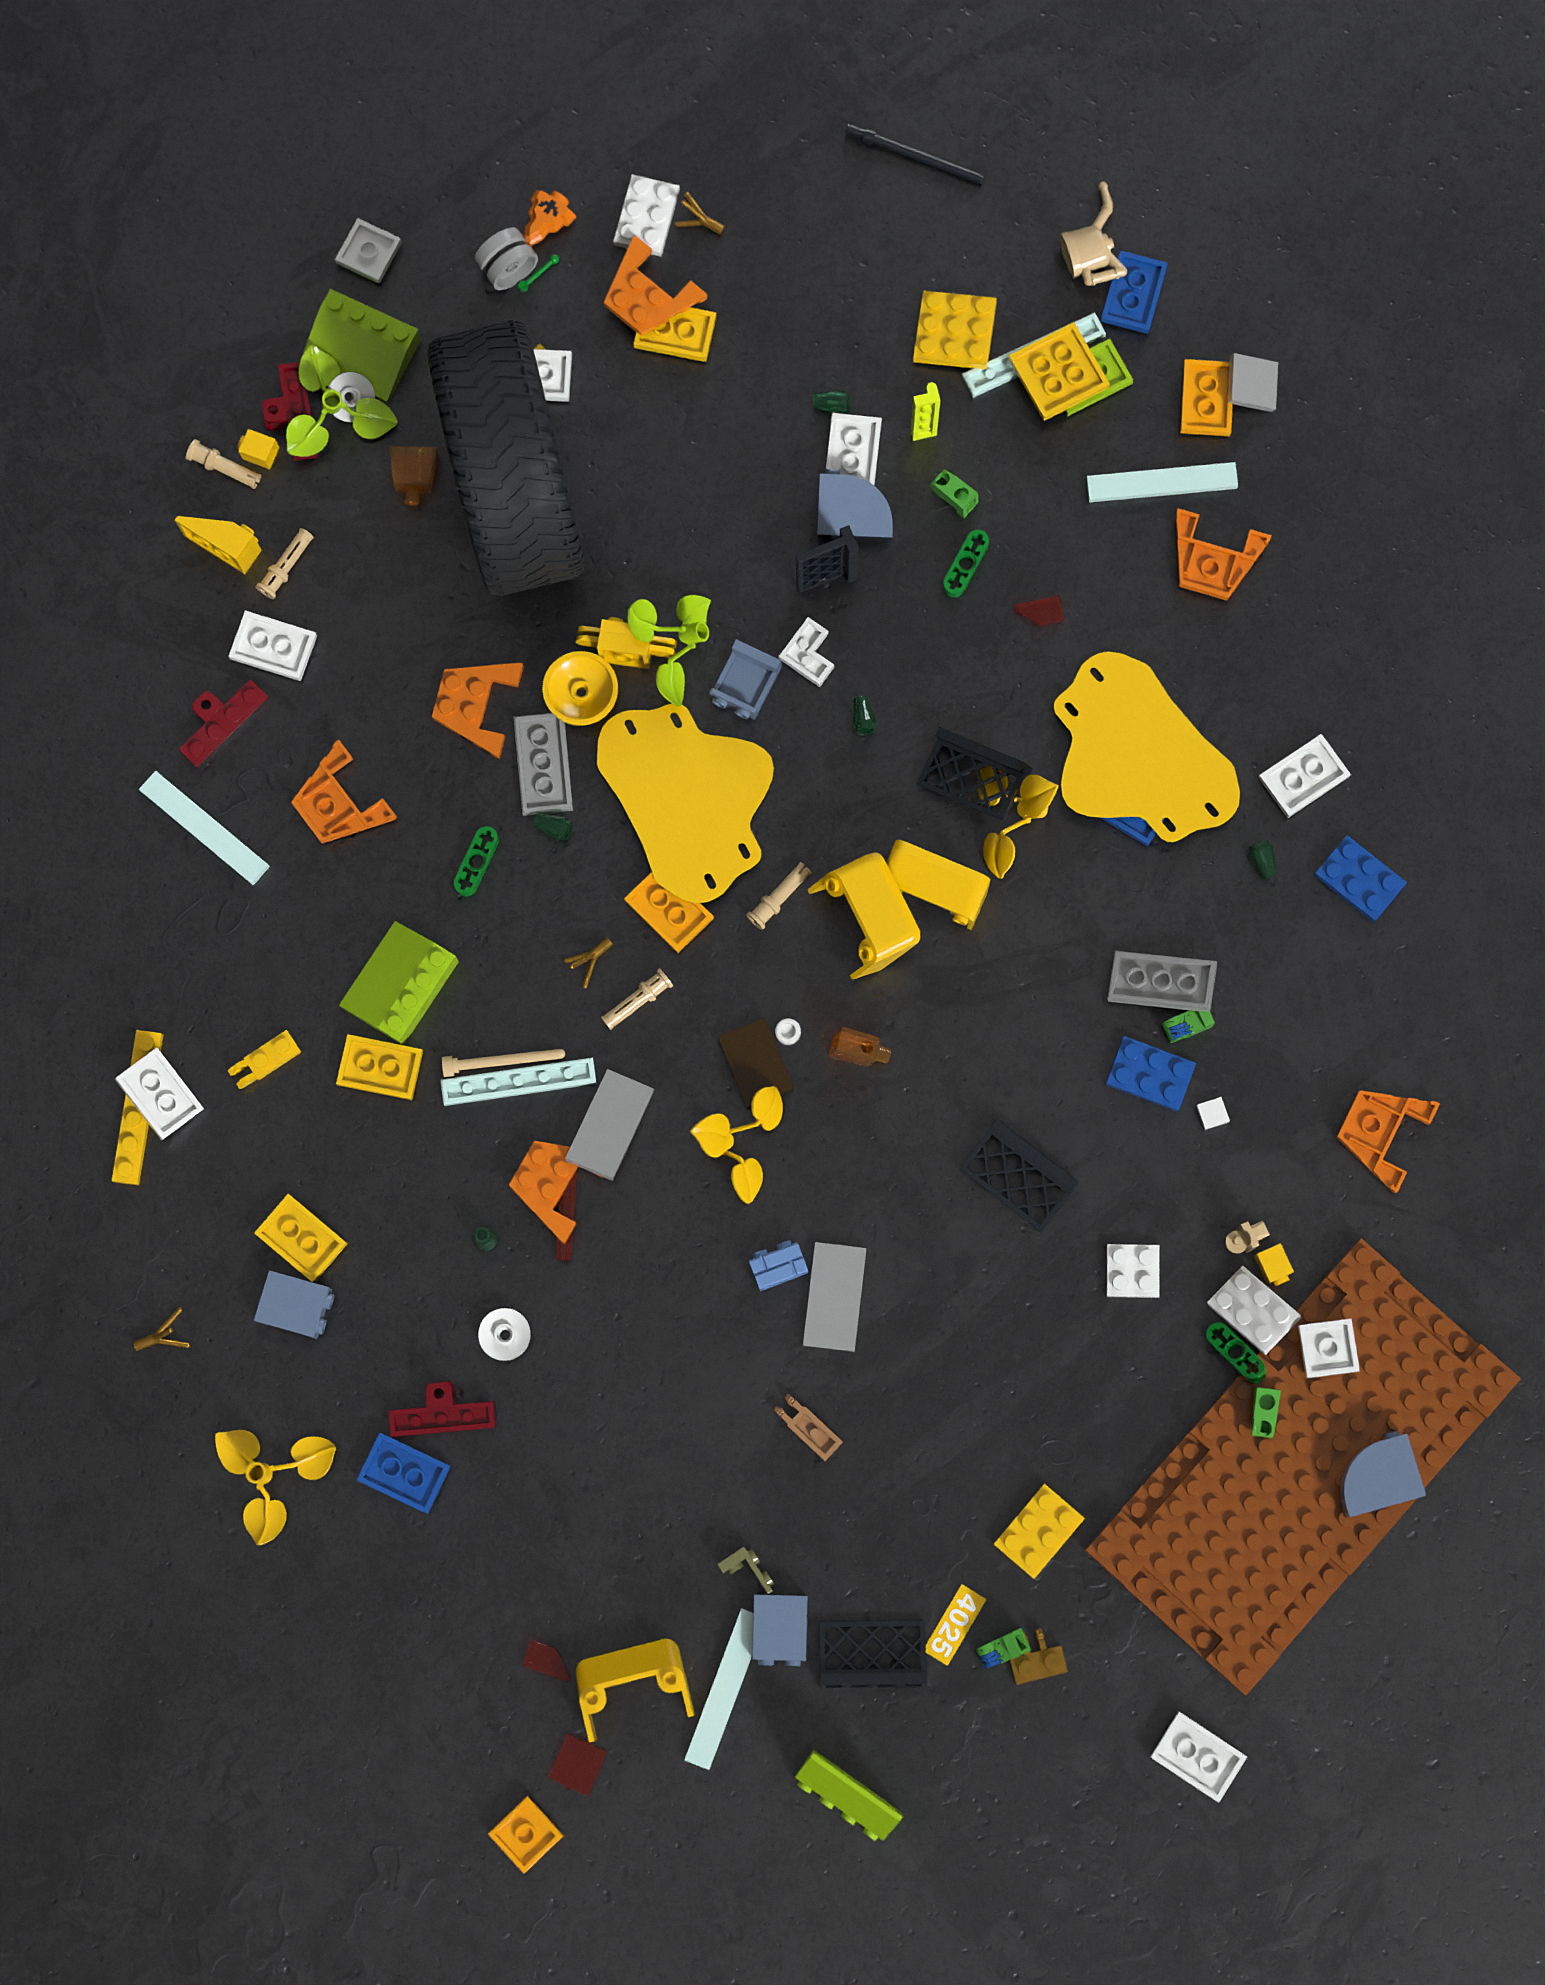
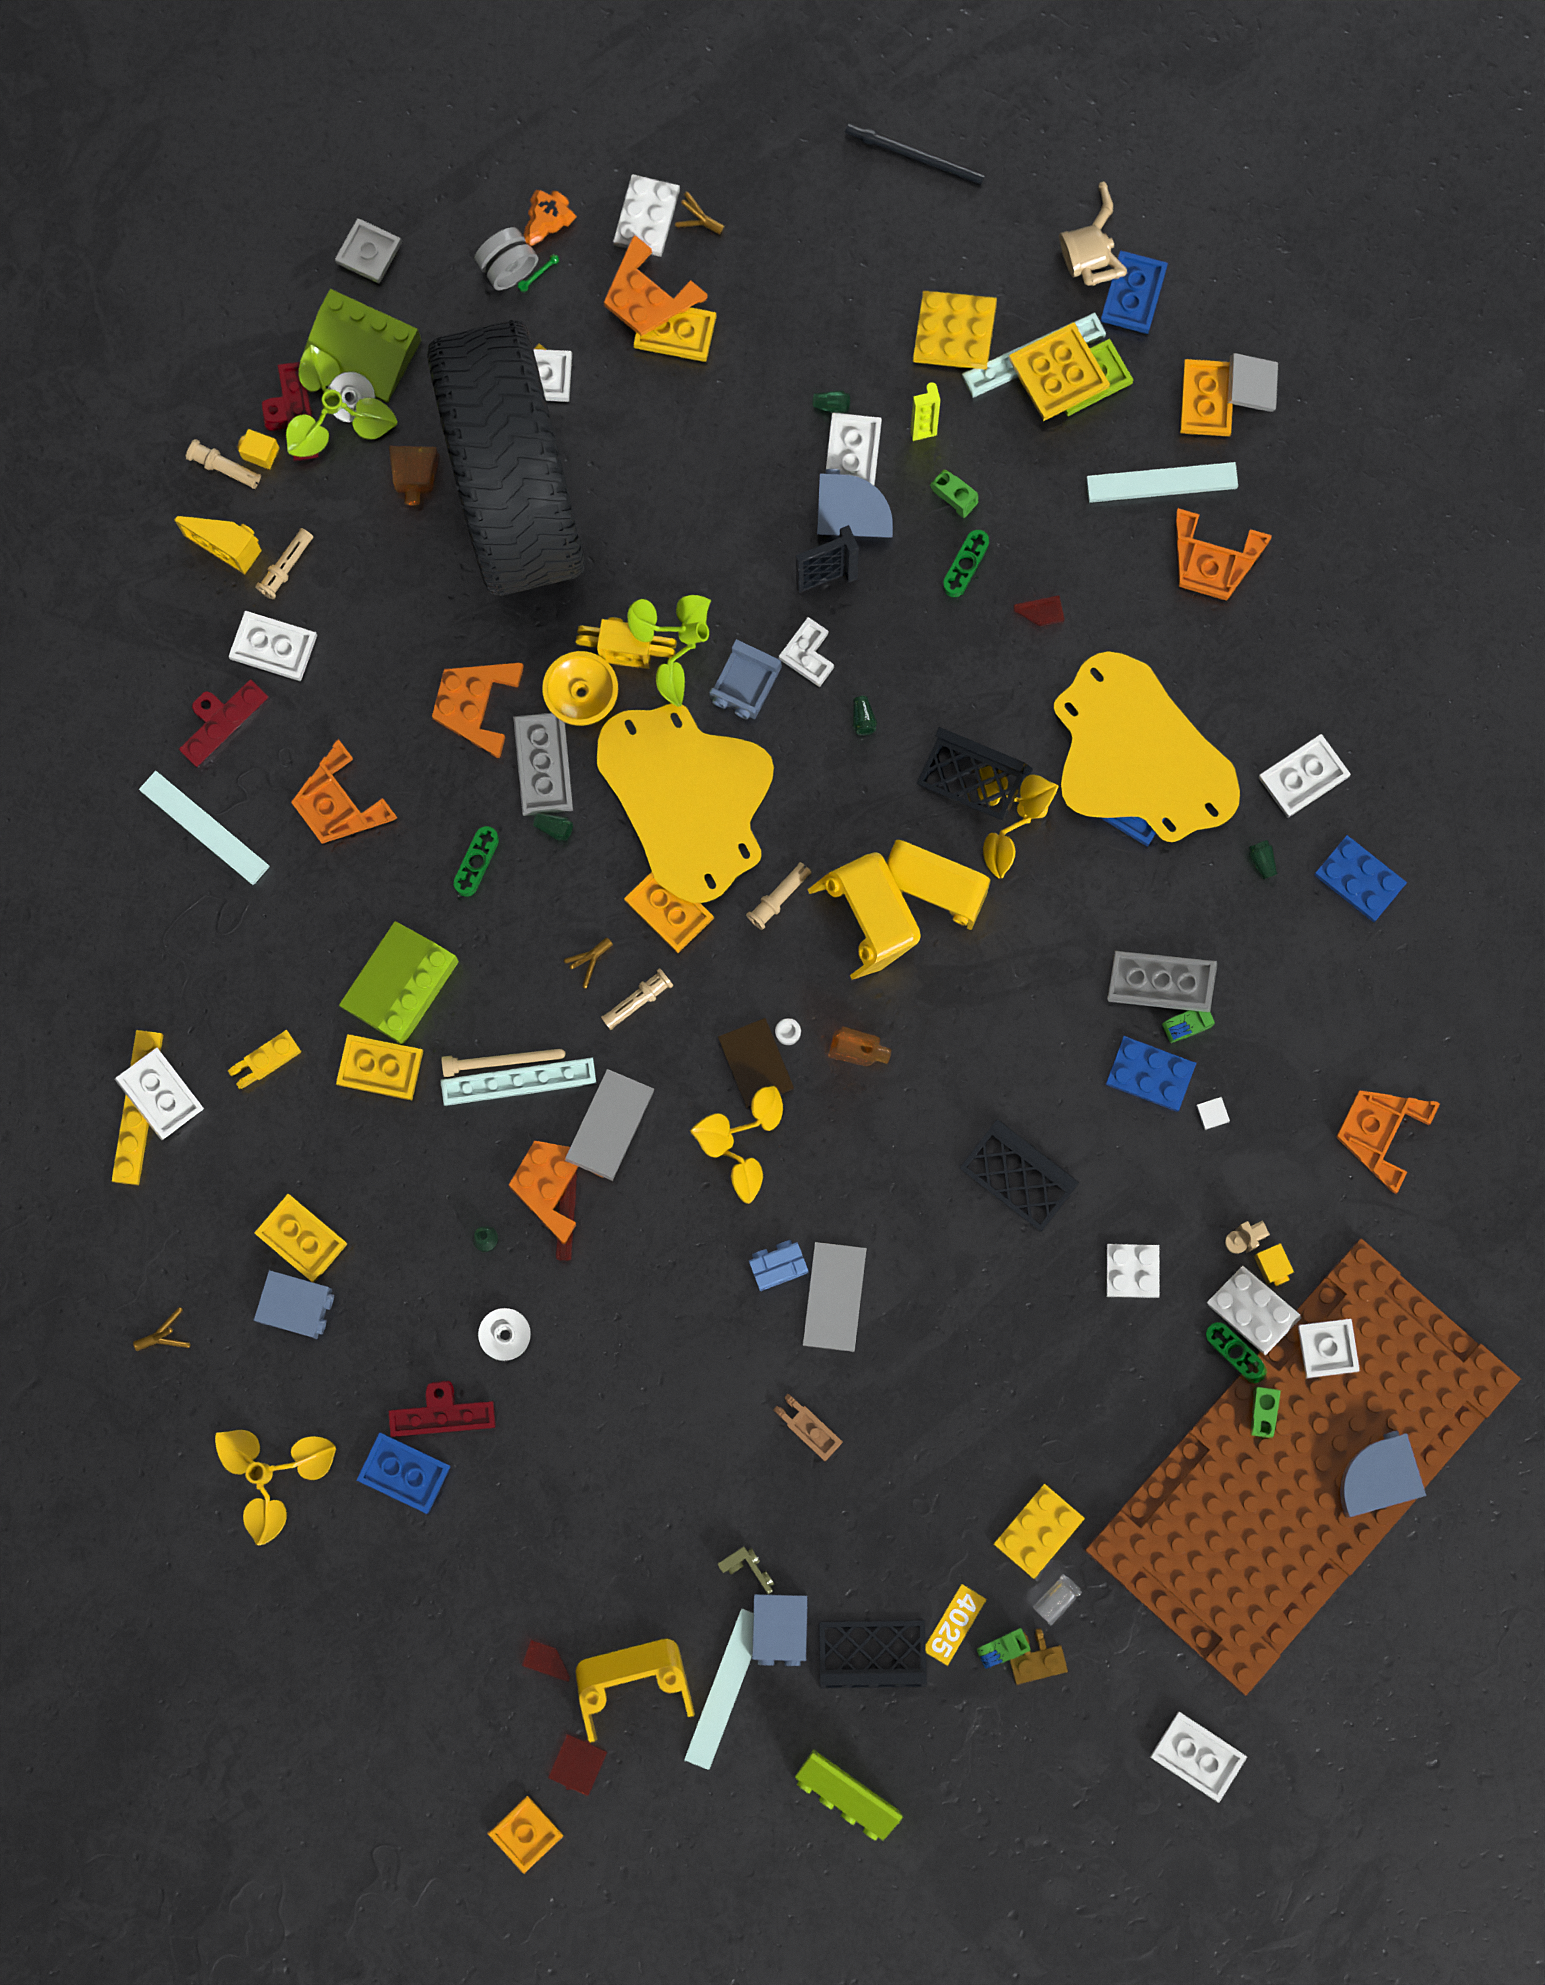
(1057, 1599): none -> clear piece

